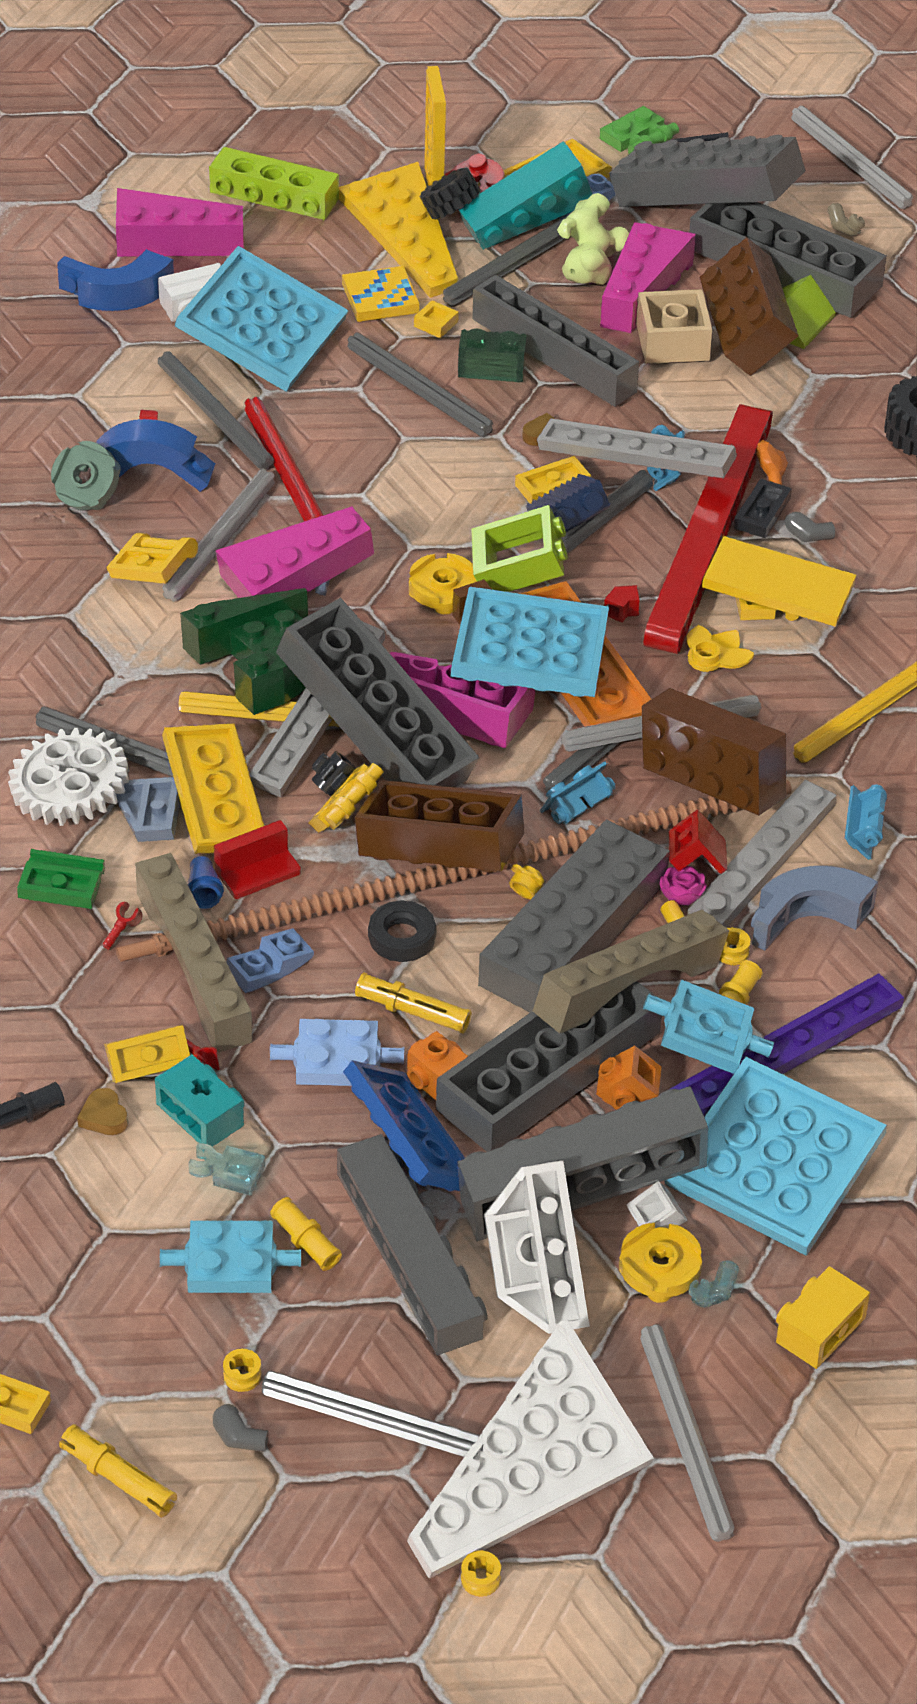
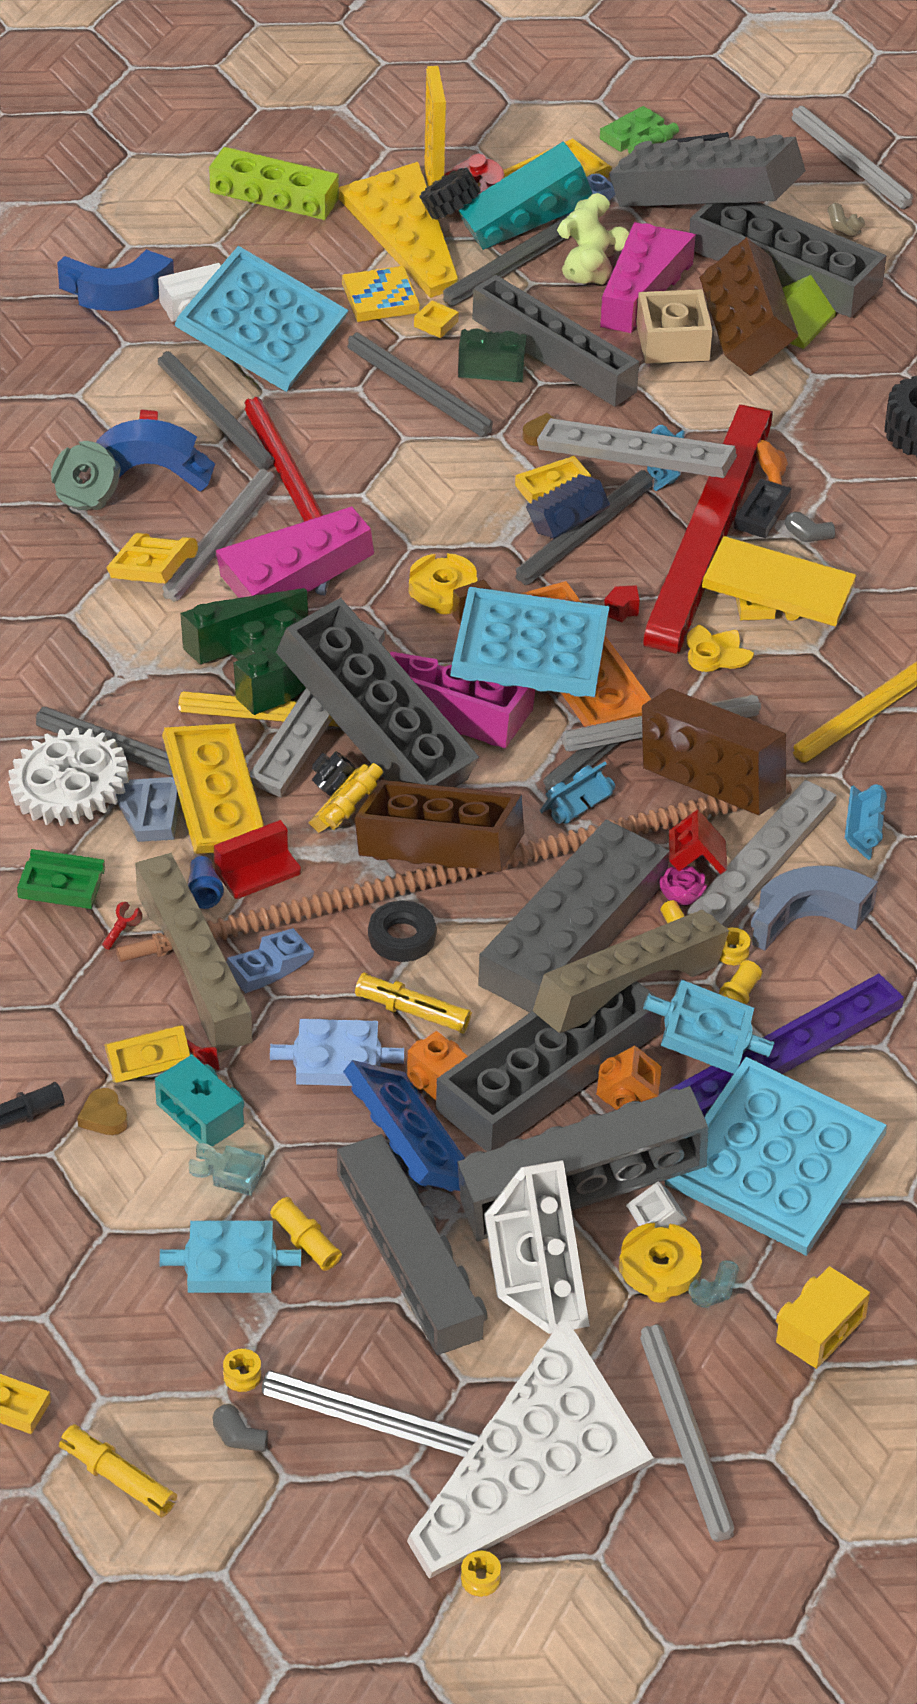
(176, 225): dark pink wedge -> none
(525, 568): lime window -> none
(526, 881): yellow plate -> none

